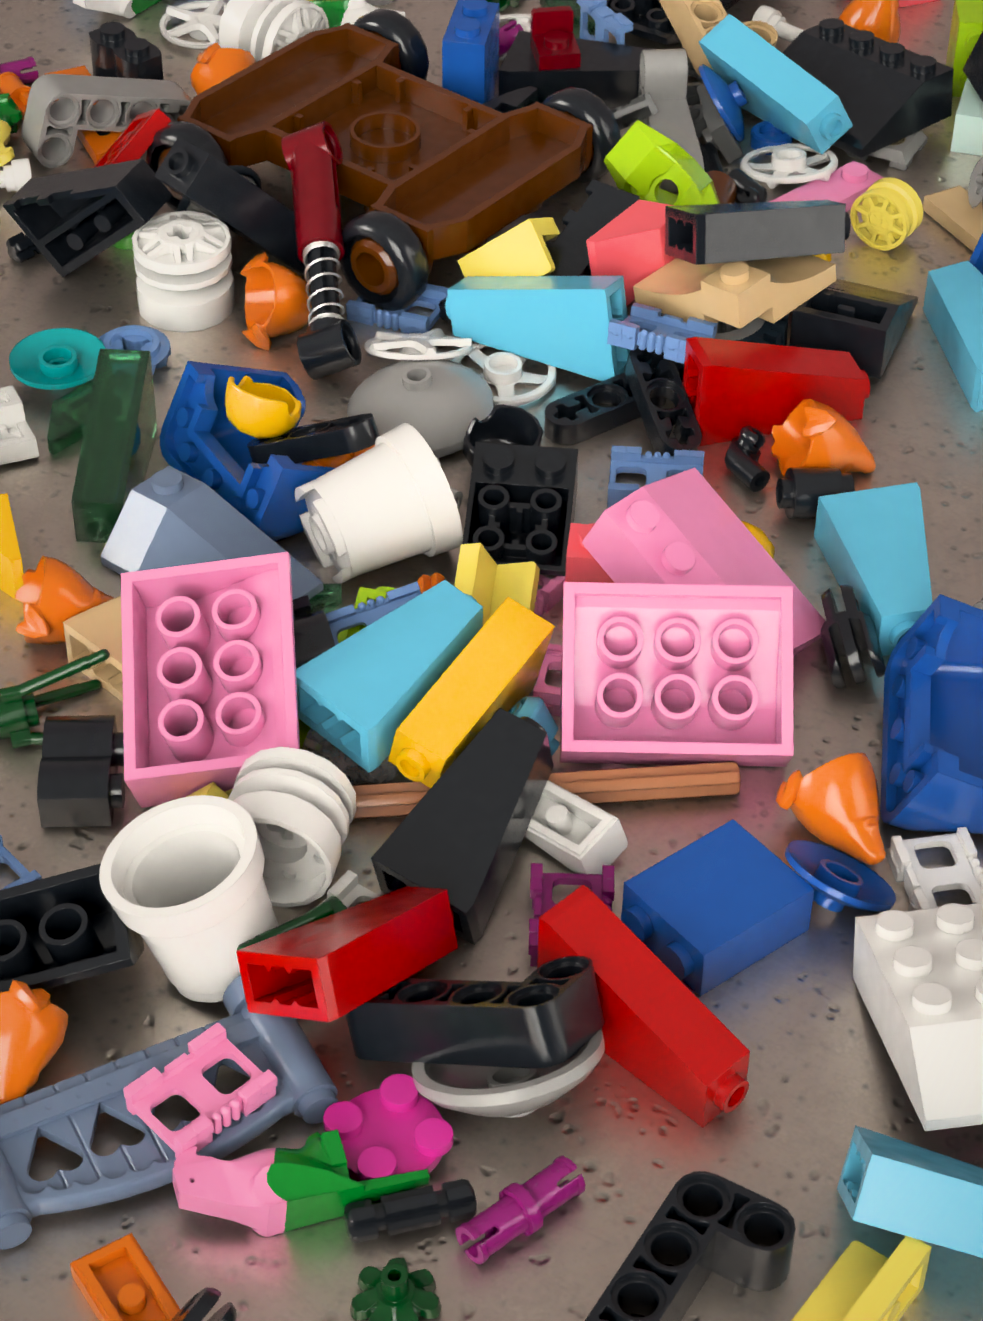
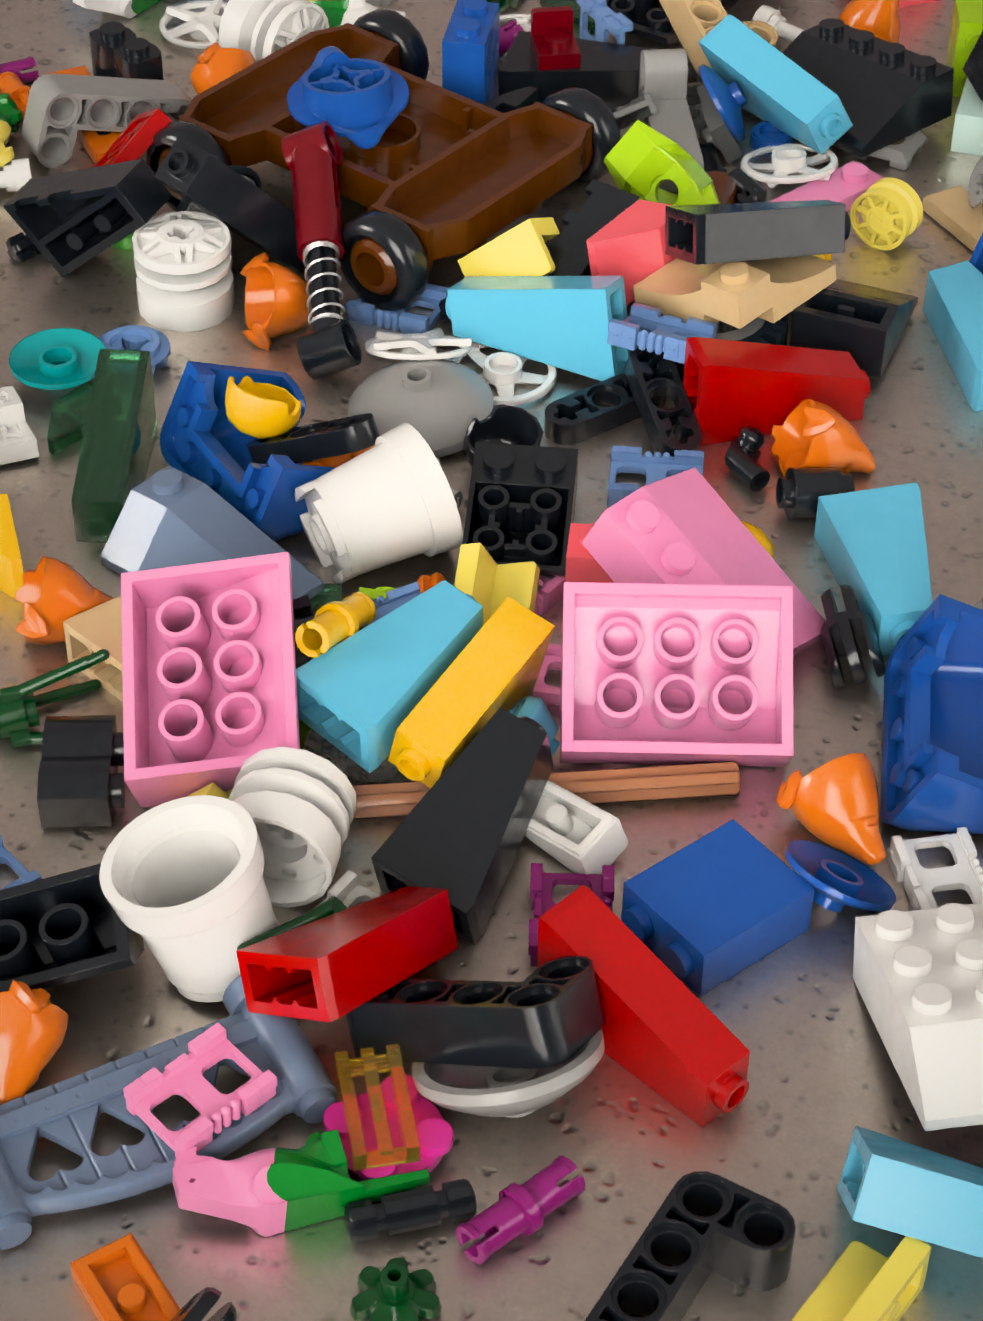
(334, 624): none -> yellow pin
(350, 94): none -> blue piece
(370, 1066): none -> clear yellow tile

